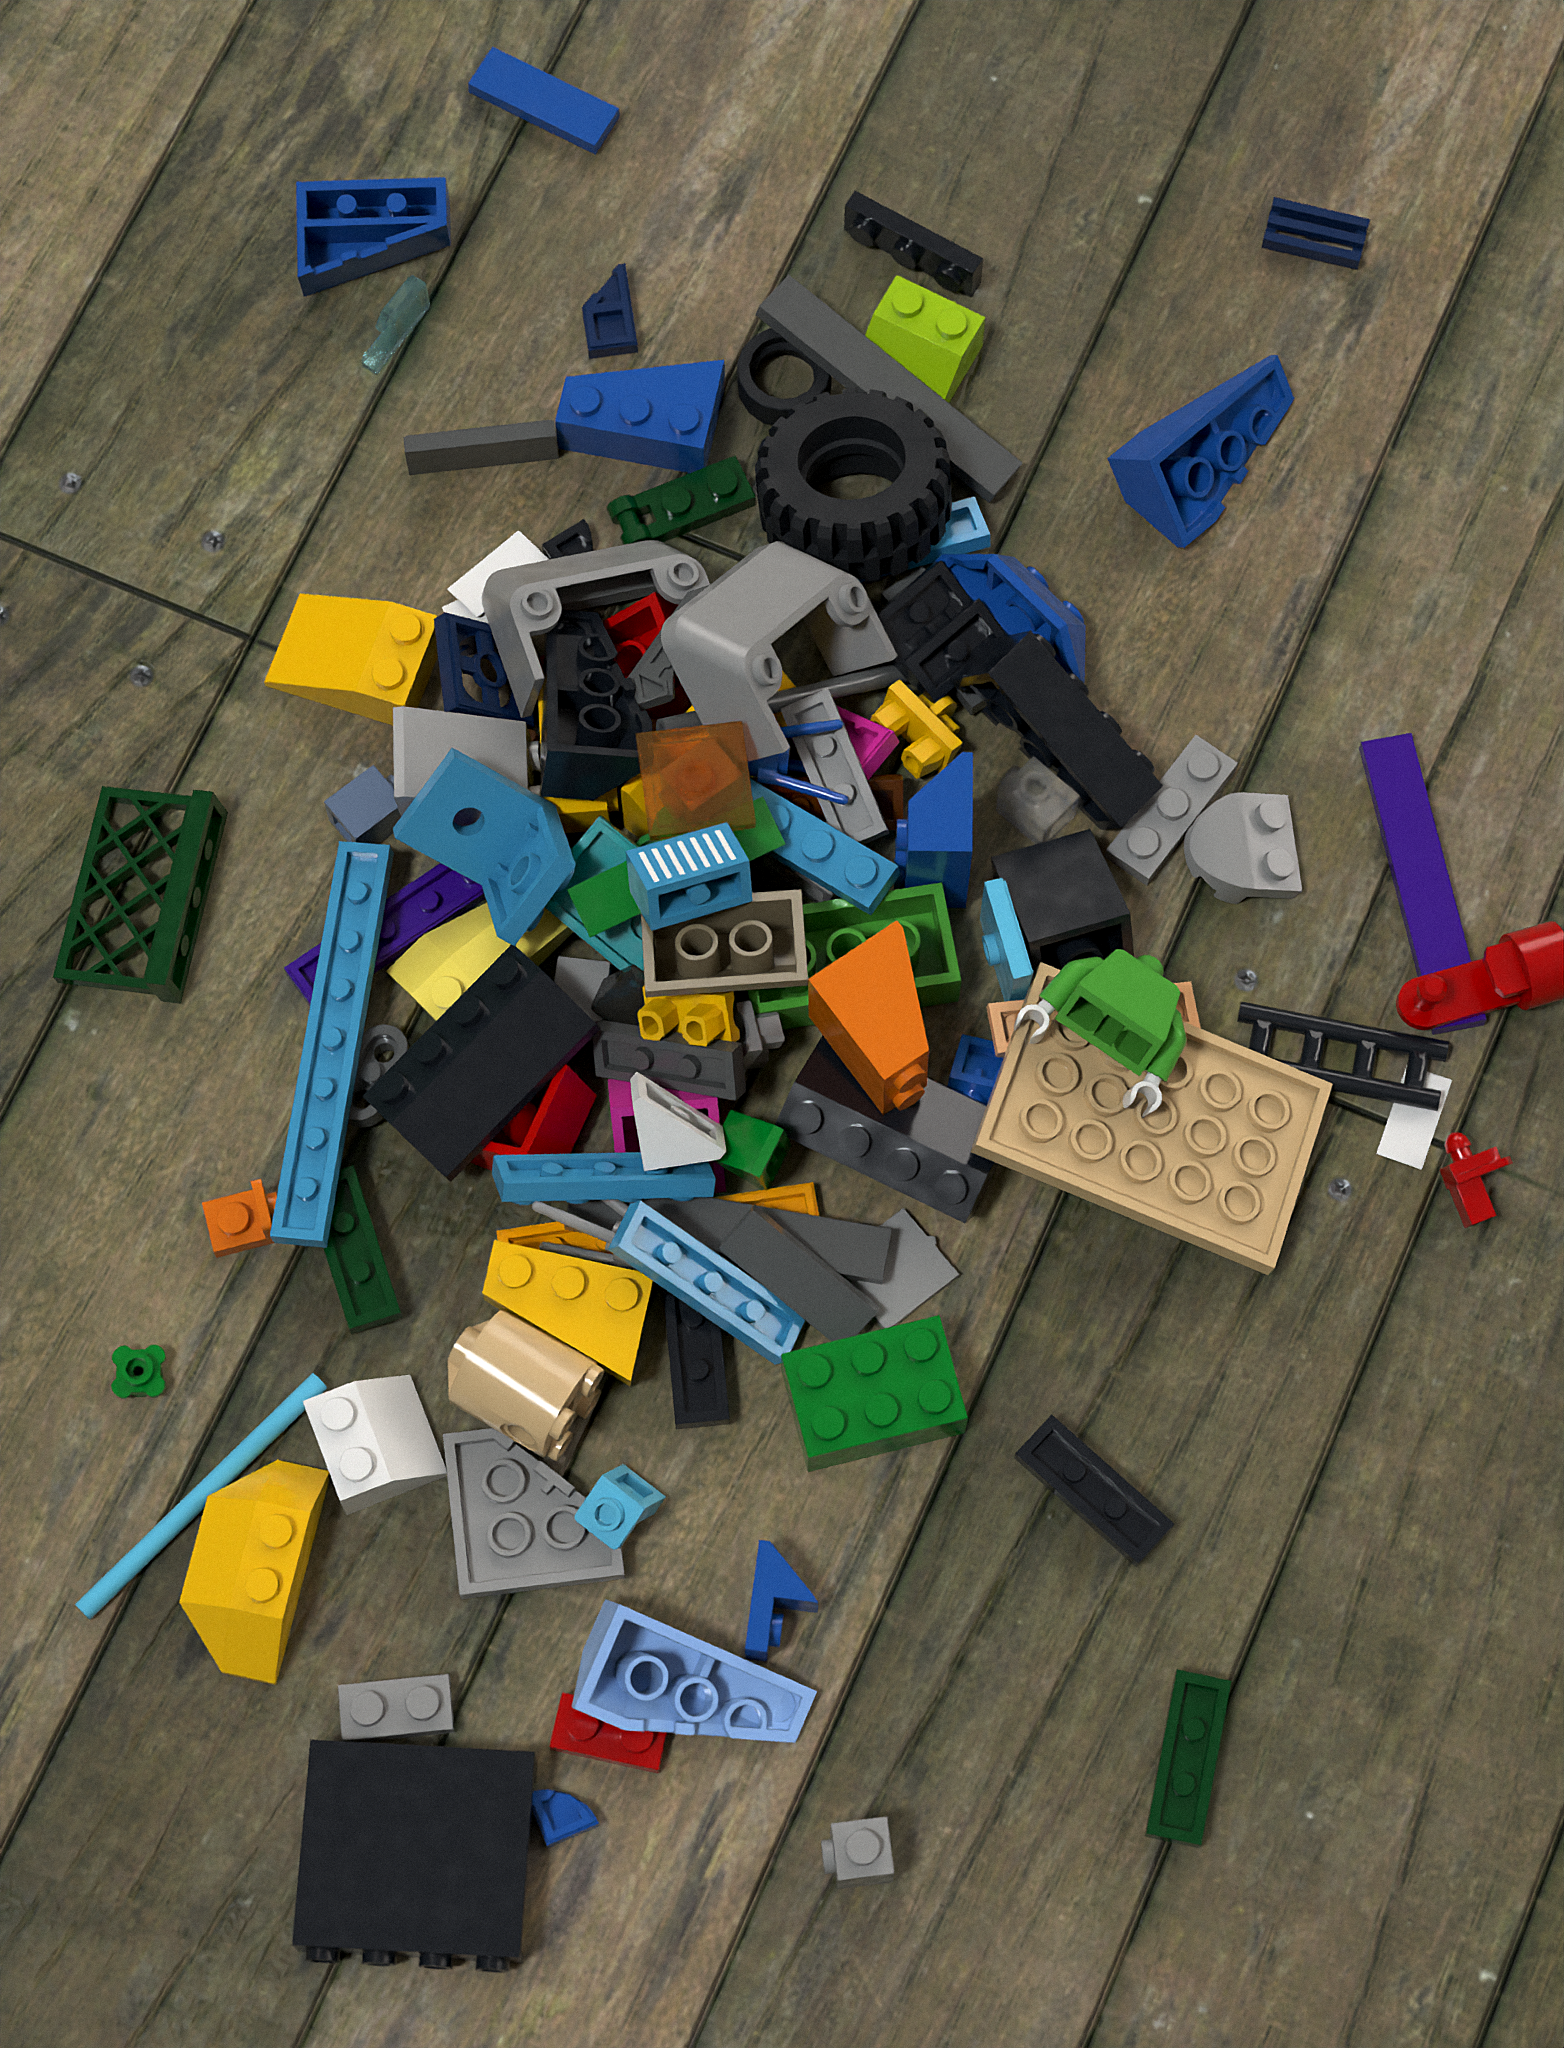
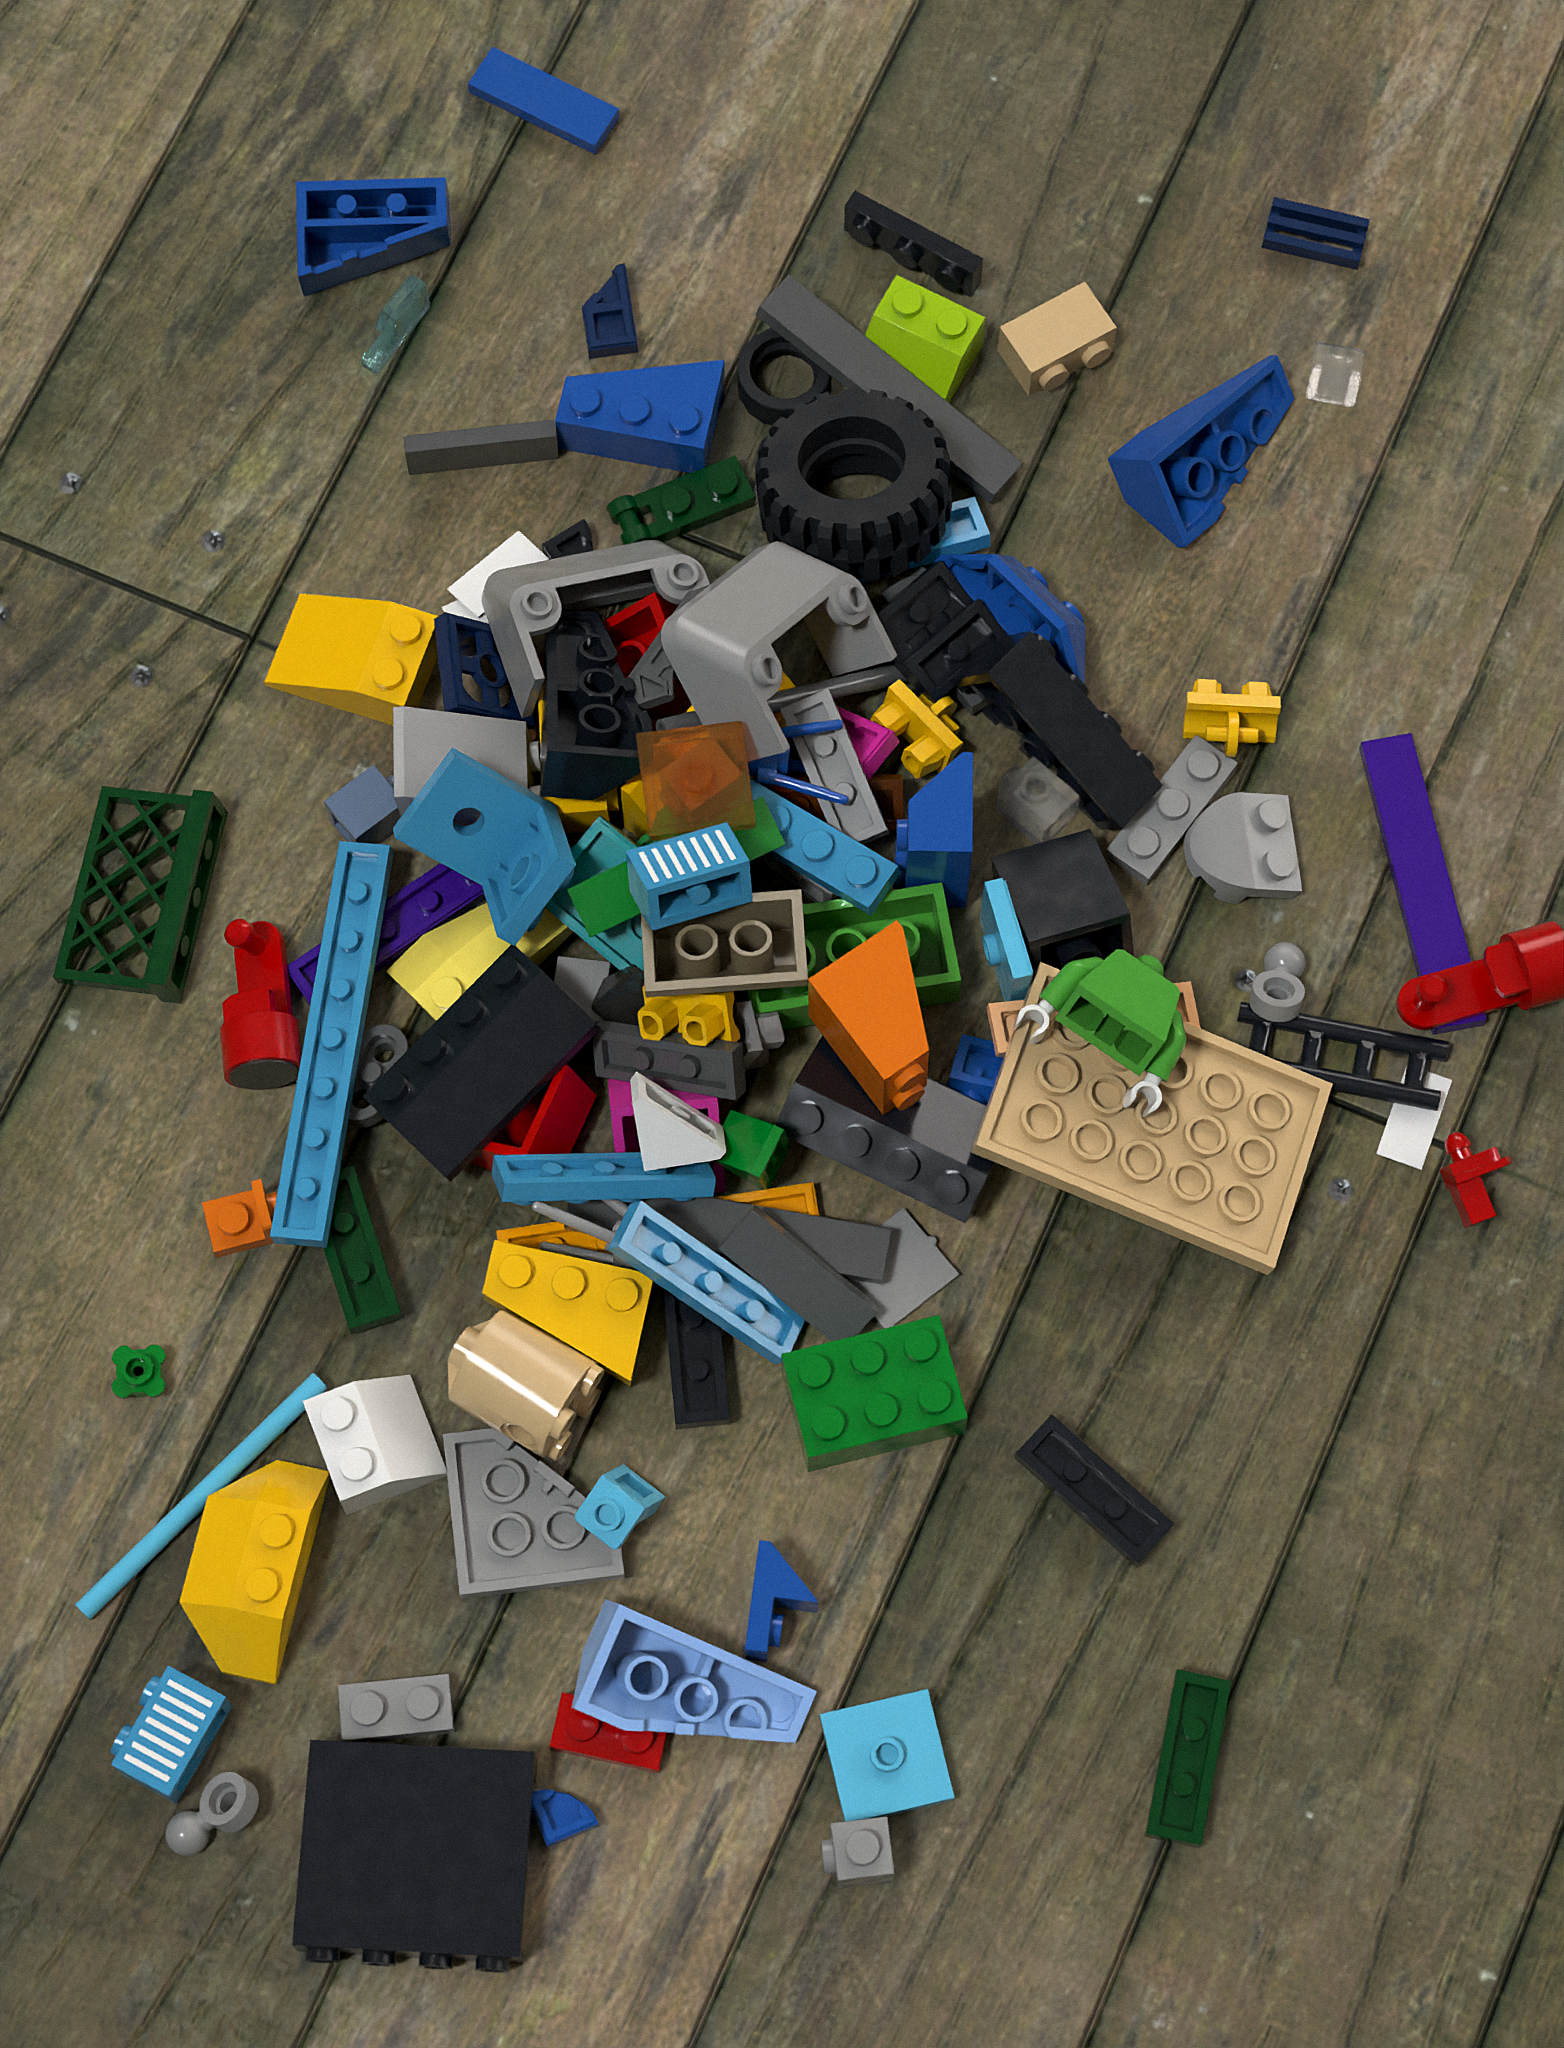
(170, 1733): none -> dark azure brick
(225, 1804): none -> light grey plate
(259, 1028): none -> red piece
(887, 1757): none -> medium azure plate
(1057, 339): none -> tan brick
(1231, 717): none -> yellow hips
(1278, 991): none -> light grey plate
(1335, 374): none -> clear slope

